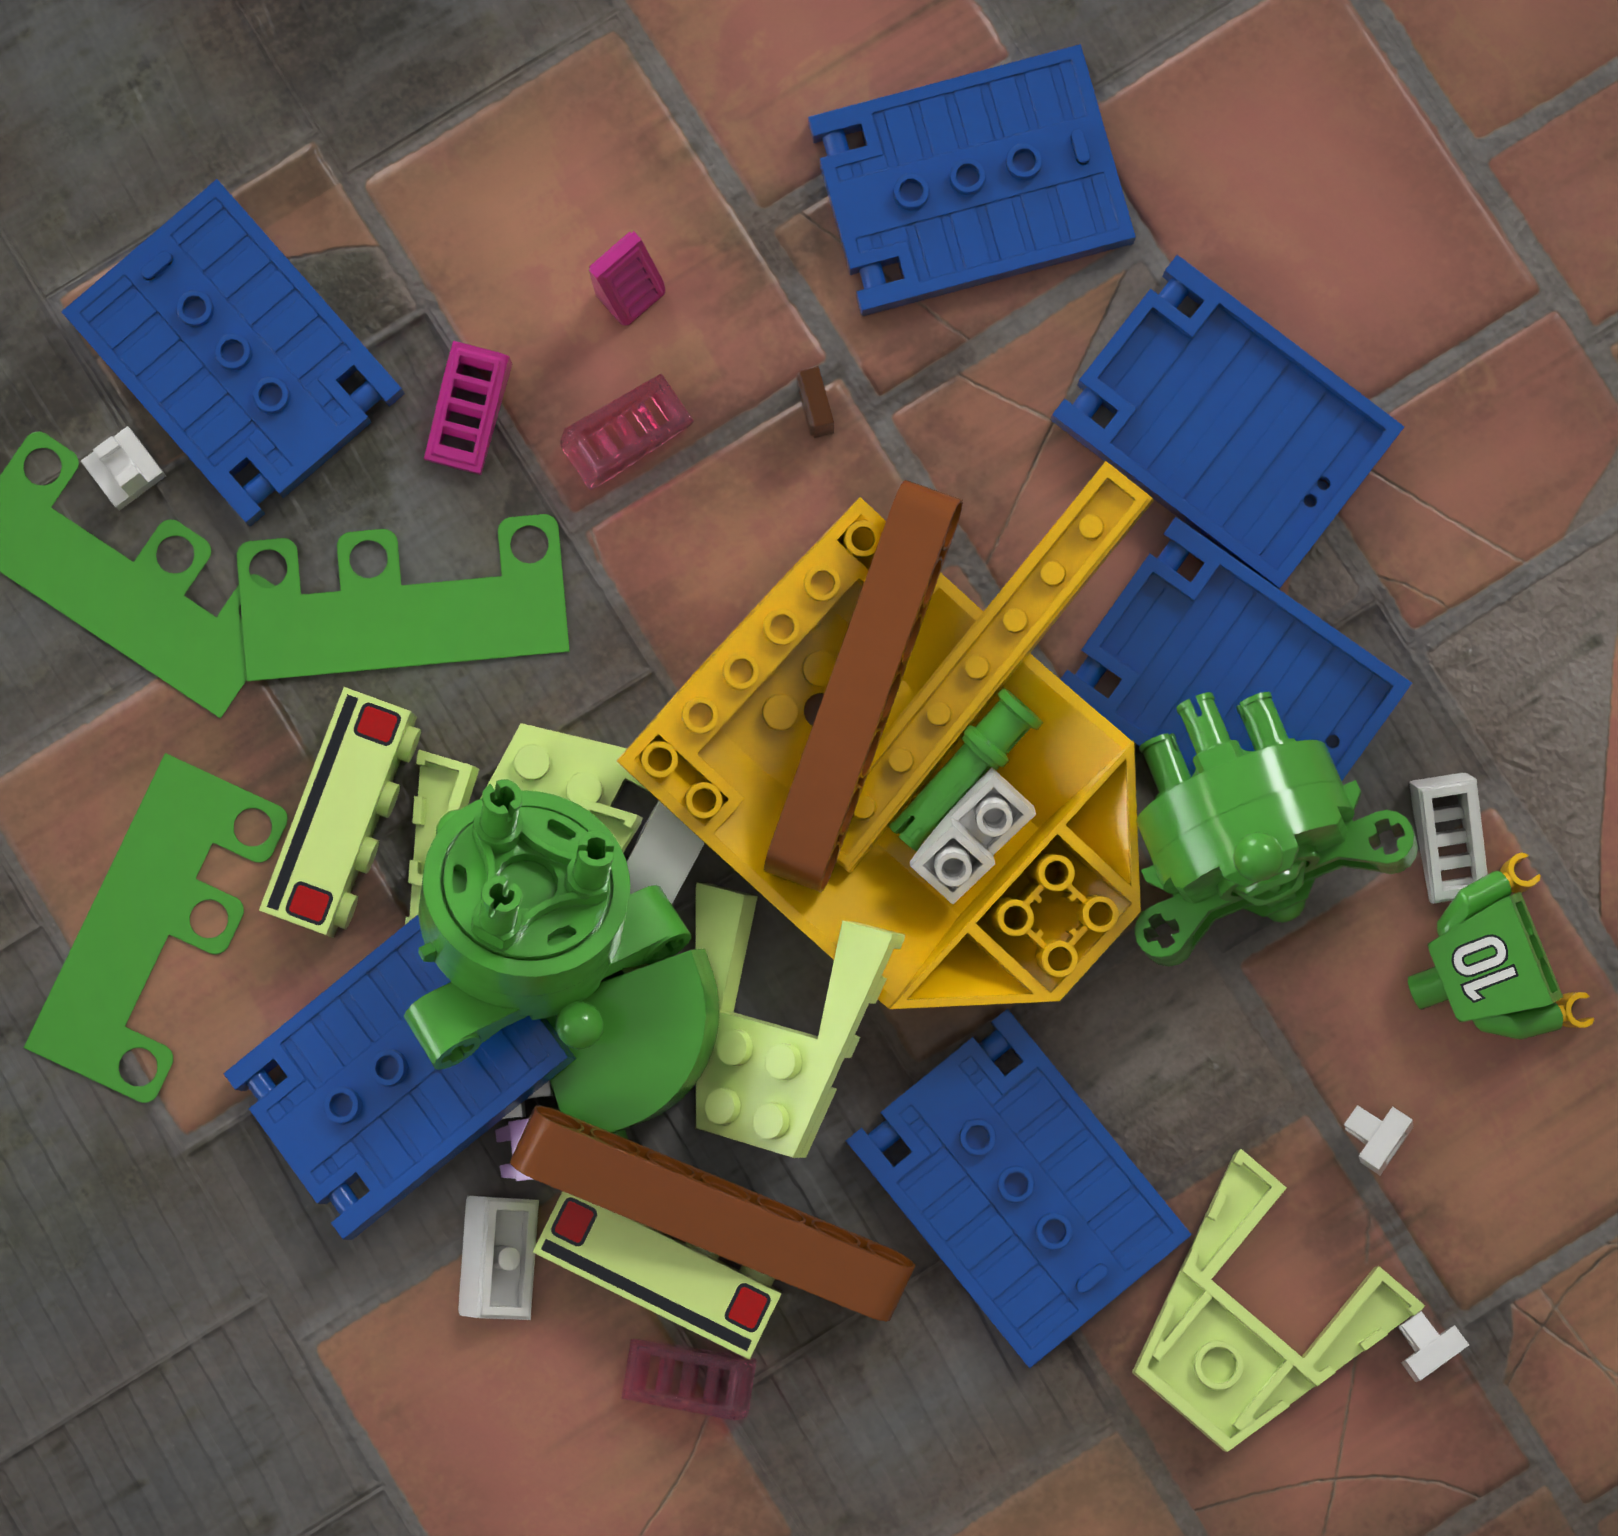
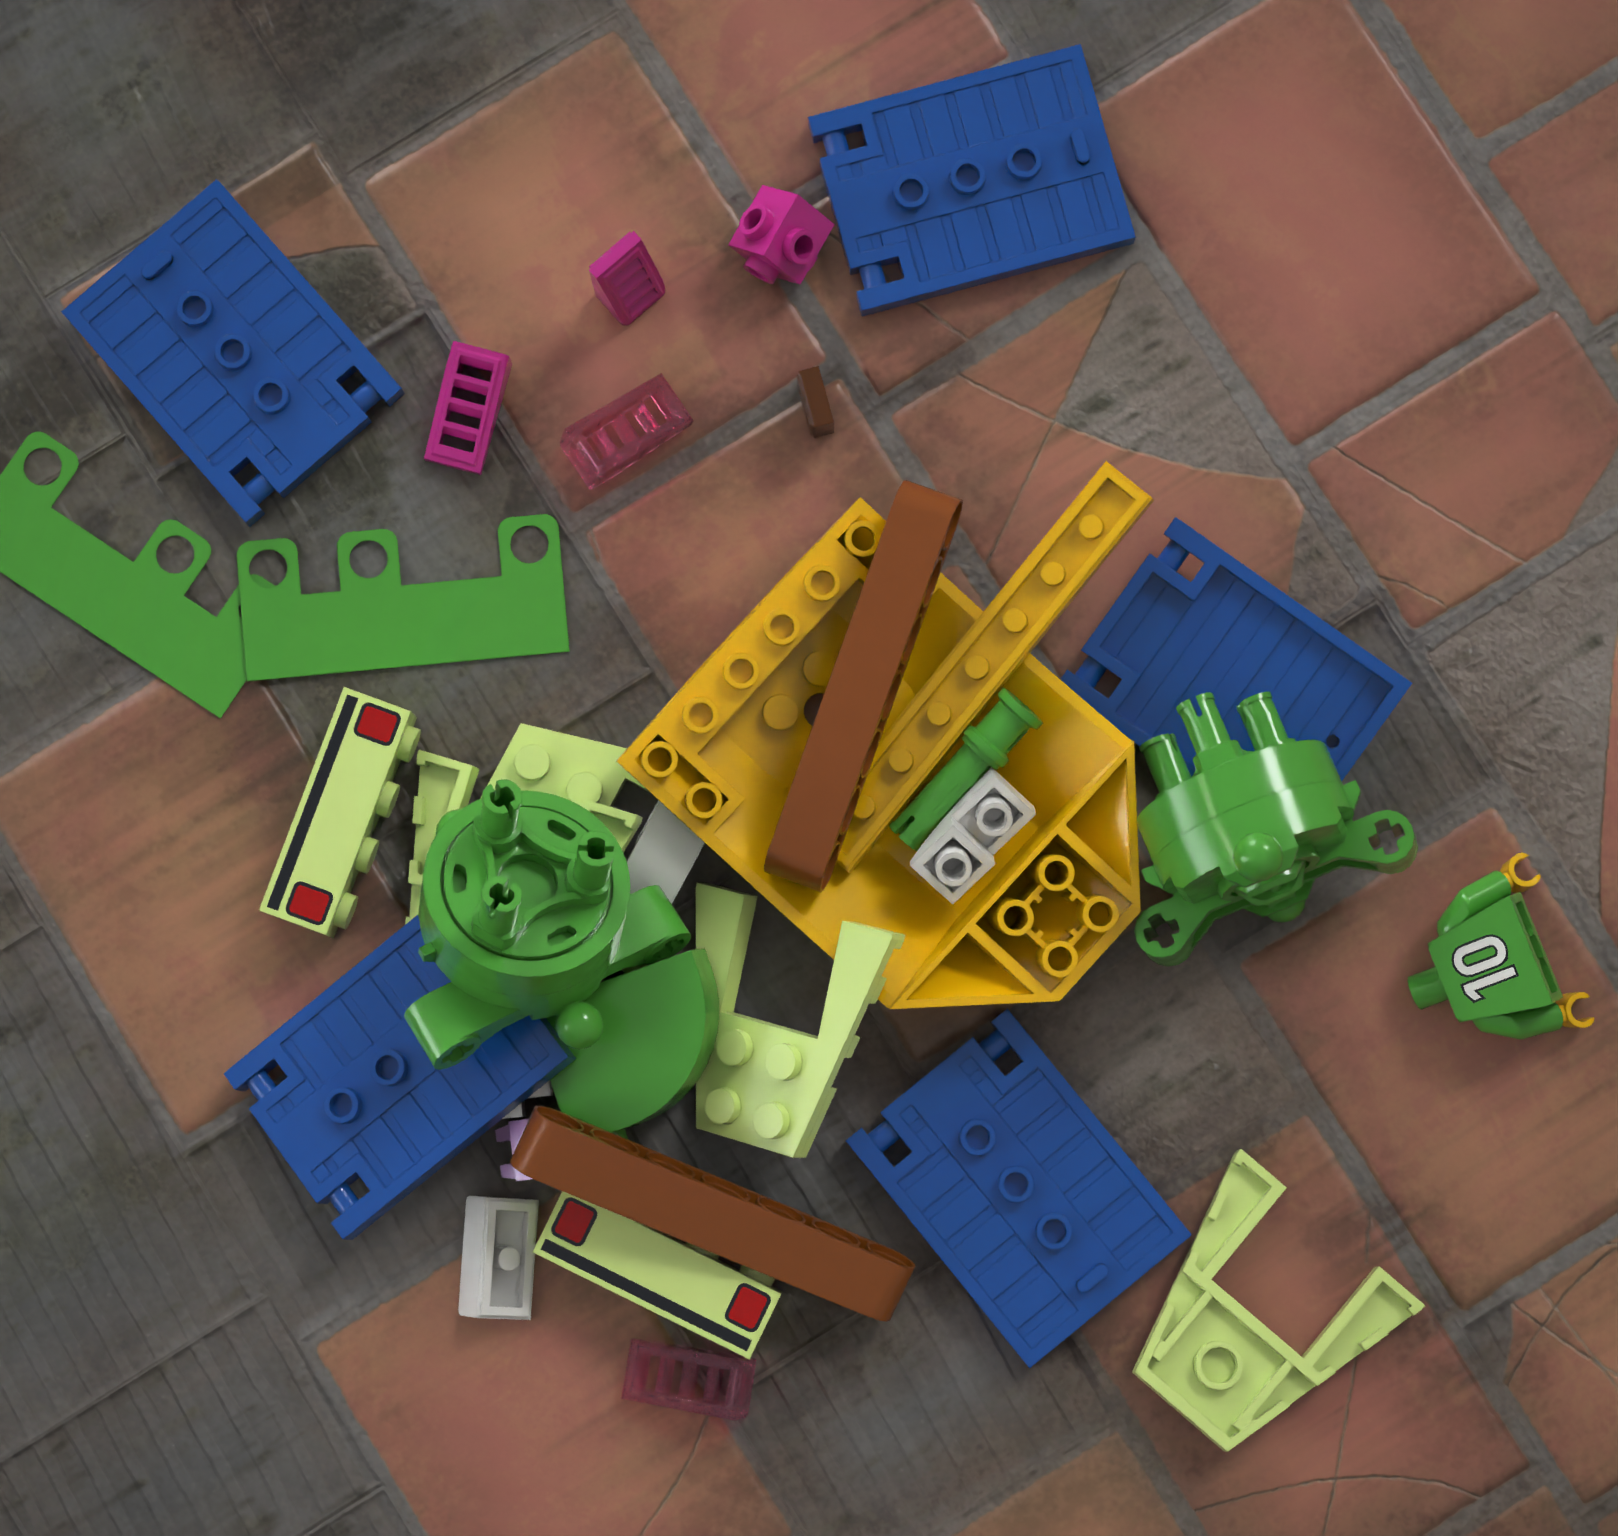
(123, 468): white tile -> none
(135, 911): bright green piece -> none
(780, 236): none -> dark pink brick
(1228, 423): blue door -> none
(1380, 1137): white tile -> none
(1429, 840): white slope -> none
(1429, 1347): white tile -> none

